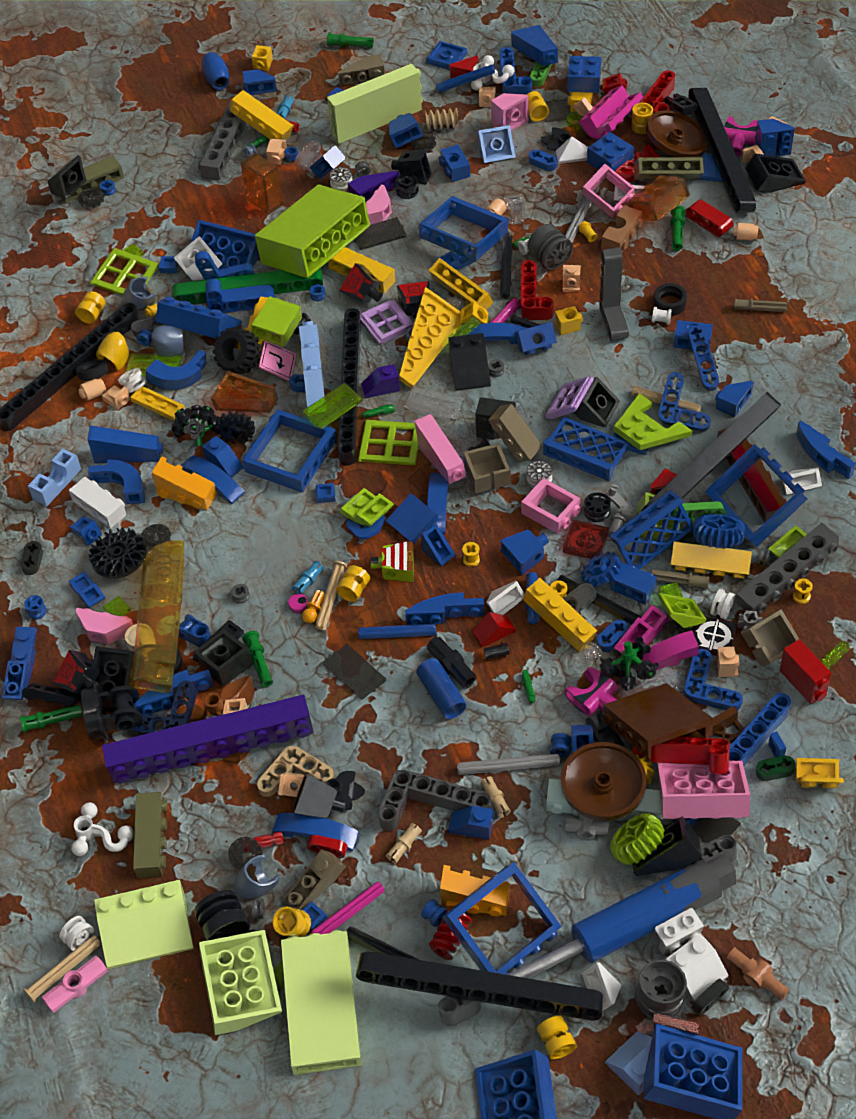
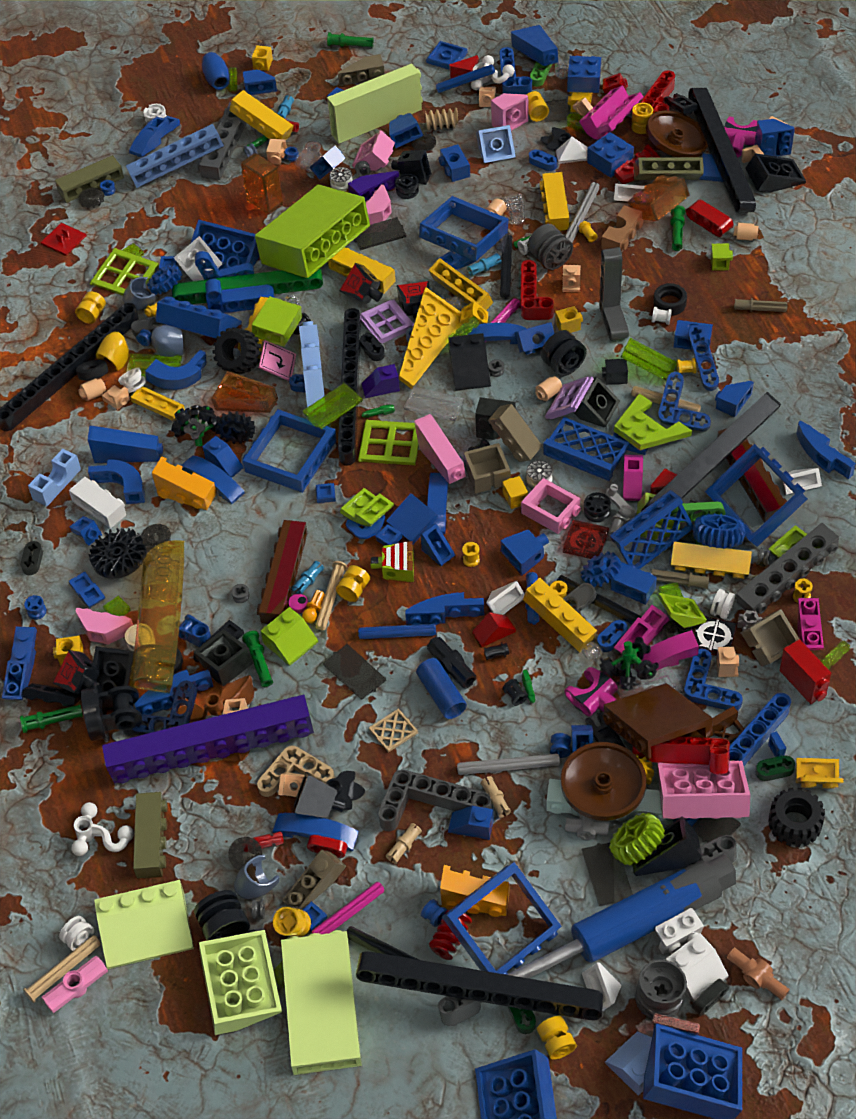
(63, 239): none -> red piece
(65, 644): none -> yellow brick
(68, 179): pearl dark grey slope -> none
(151, 135): none -> blue slope
(153, 111): none -> white wheel
(164, 279): none -> blue gear
(174, 155): none -> medium blue brick
(232, 79): none -> clear neon green axle
(283, 570): none -> brick
(288, 636): none -> lime slope
(314, 292): blue bush -> none
(375, 151): none -> bright pink slope
(375, 345): none -> black beam
(388, 536): none -> blue plate
(400, 740): none -> tan window
(484, 264): none -> dark azure pin
(514, 491): none -> yellow brick
(517, 1018): none -> dark green beam
(522, 695): none -> black bush
(523, 322): black piece -> none
(548, 388): none -> light nougat brick
(555, 200): none -> yellow brick
(563, 353): none -> black wheel
(606, 172): bright pink window -> none
(606, 874): none -> clear smoke piece
(615, 371): none -> black brick
(632, 477): none -> dark pink slope
(648, 359): none -> clear neon green piece
(686, 366): none -> yellow bush
(721, 256): none -> lime brick
(802, 803): none -> black tyre
(809, 623): none -> dark pink slope

